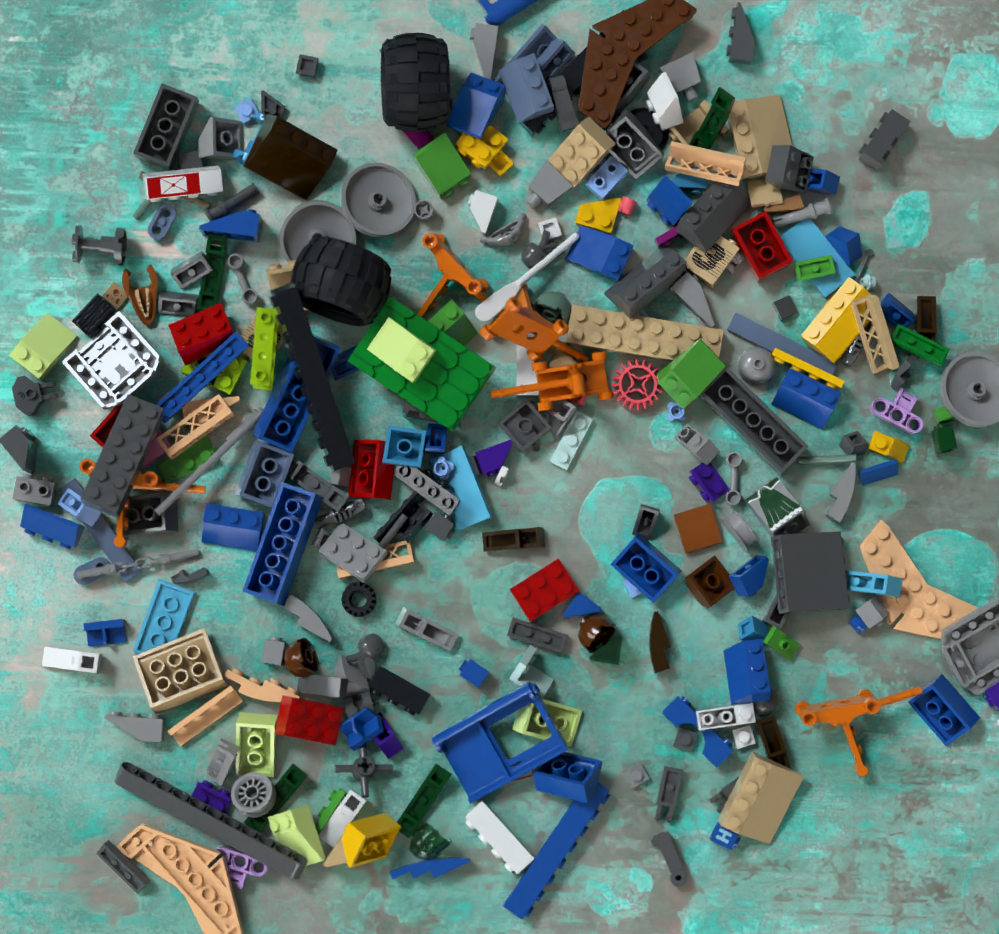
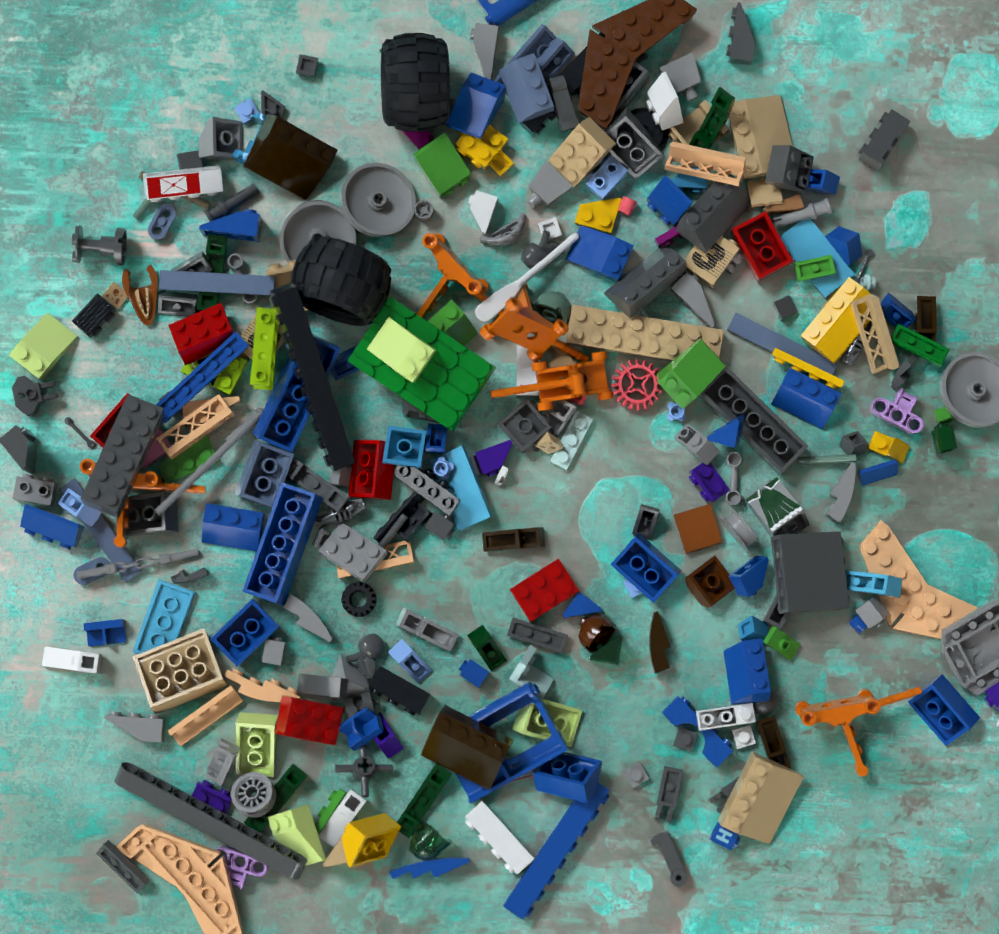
(90, 443): none -> dark grey hinge
(114, 363): wedge -> none
(166, 127): dark grey brick -> none
(216, 282): none -> sand blue tile
(244, 632): none -> blue slope
(300, 659): reddish brown cylinder -> none
(410, 661): none -> light blue slope
(466, 747): none -> dark brown slope
(486, 647): none -> dark green slope
(549, 443): none -> tan slope
(729, 433): none -> blue slope
(756, 366): light grey cylinder -> none

